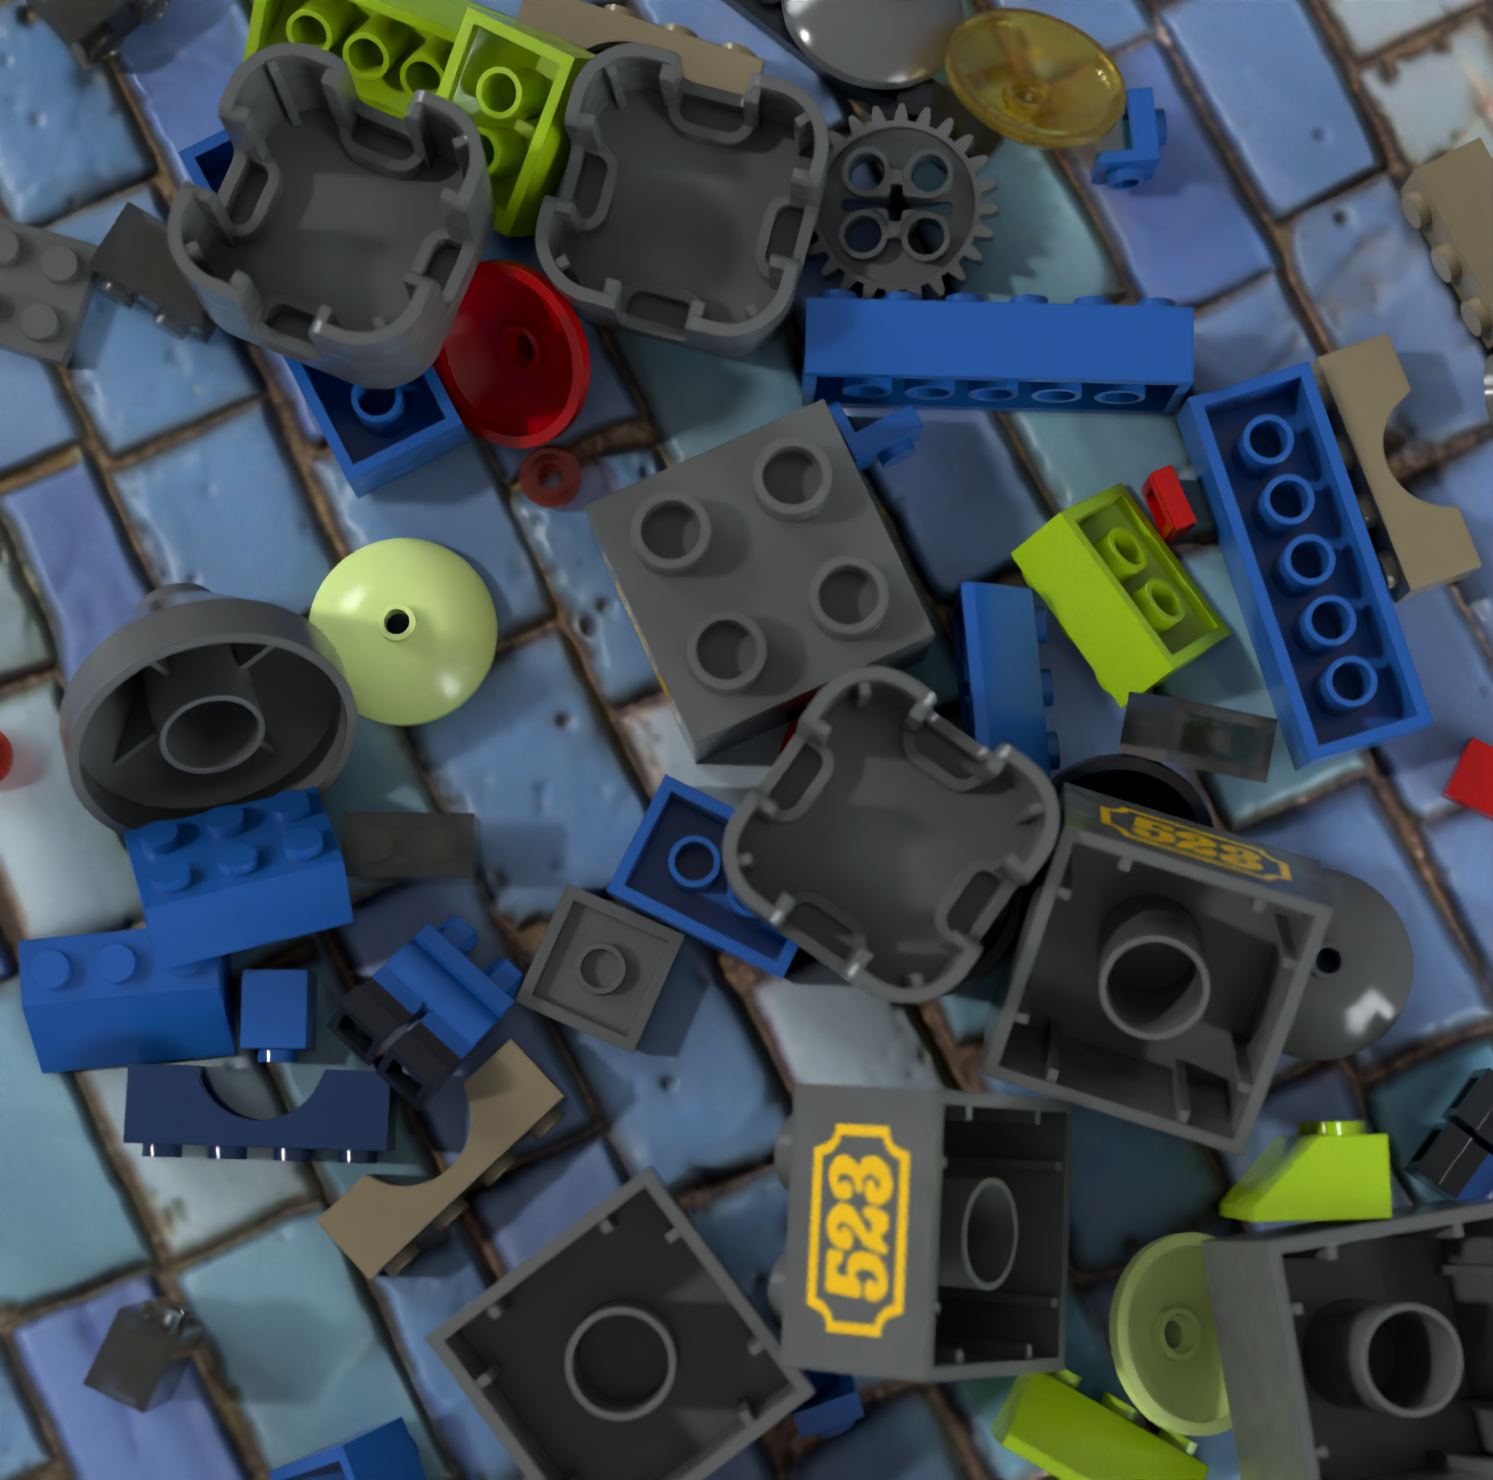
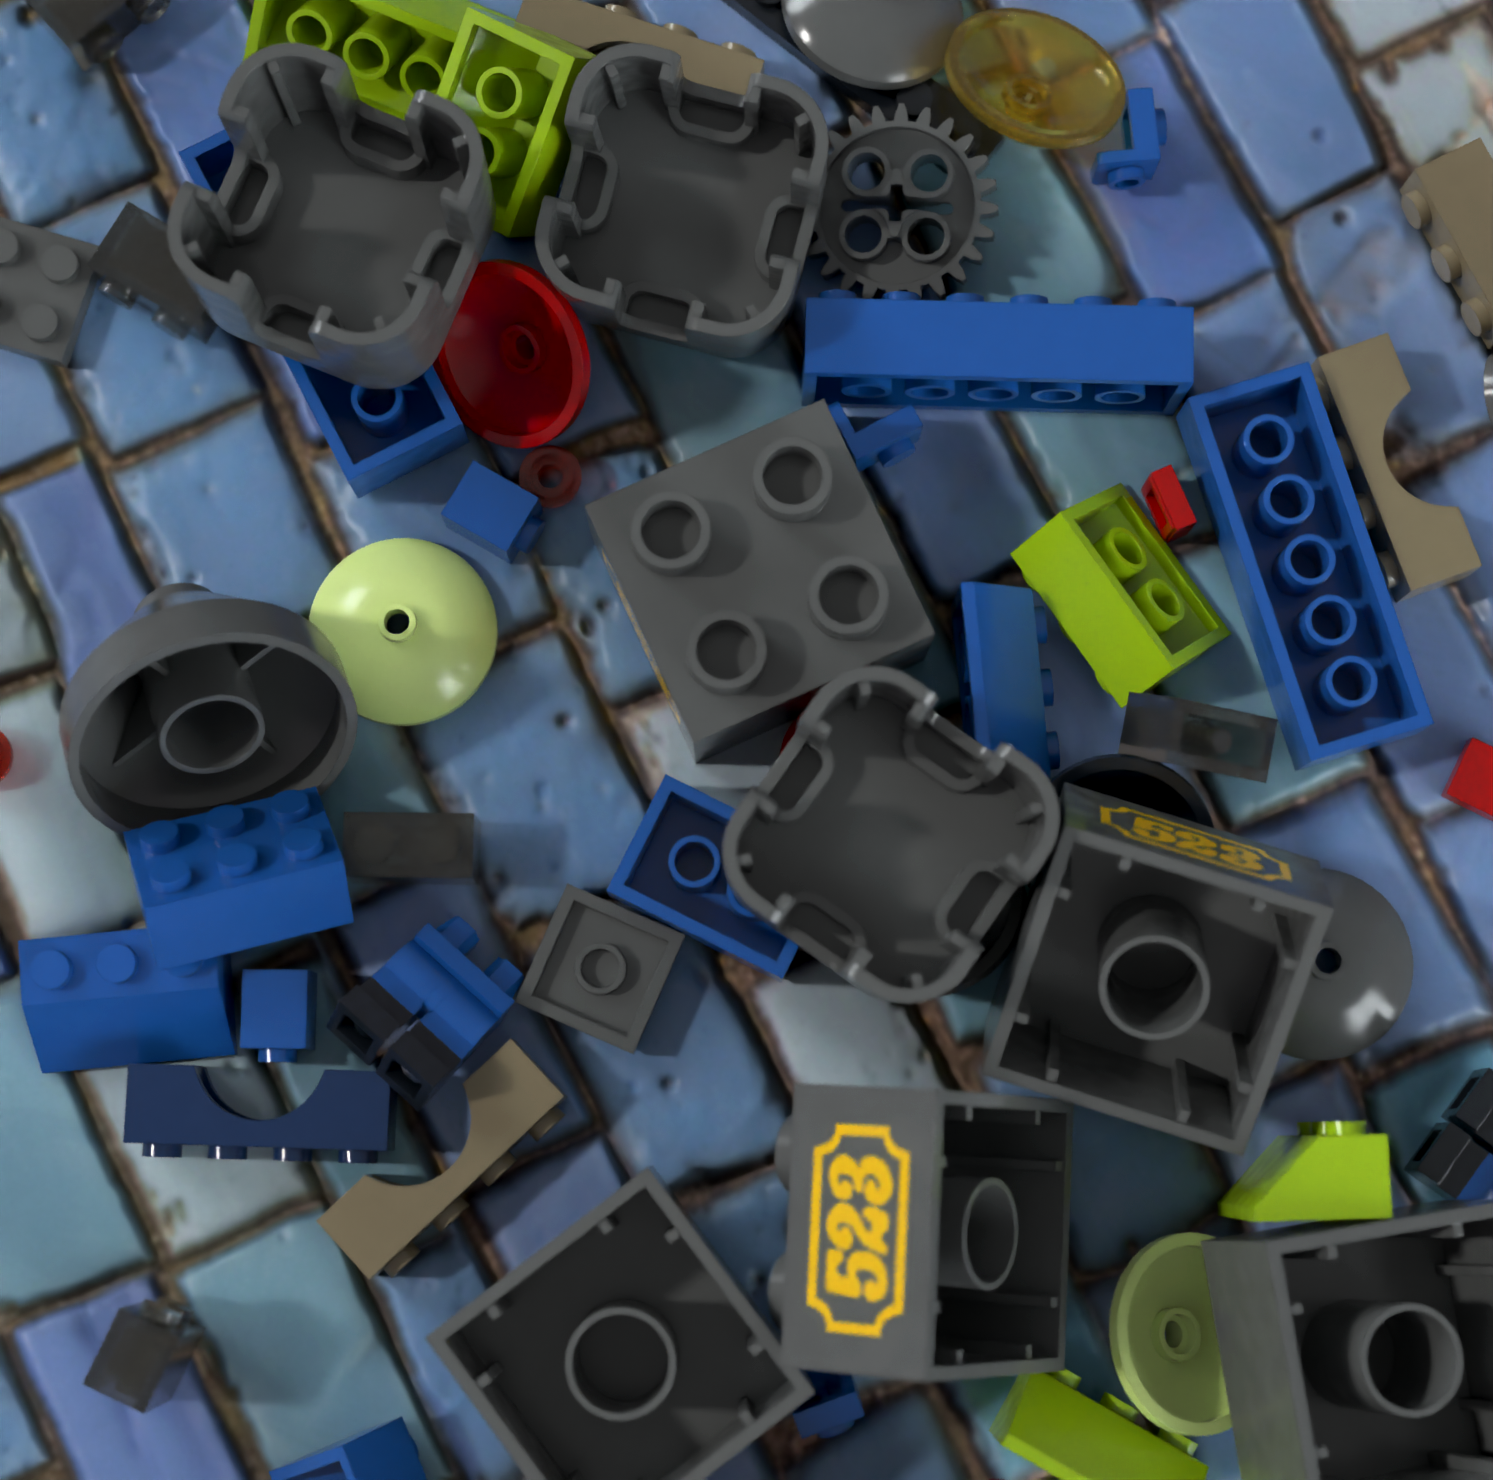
(494, 513): none -> blue brick

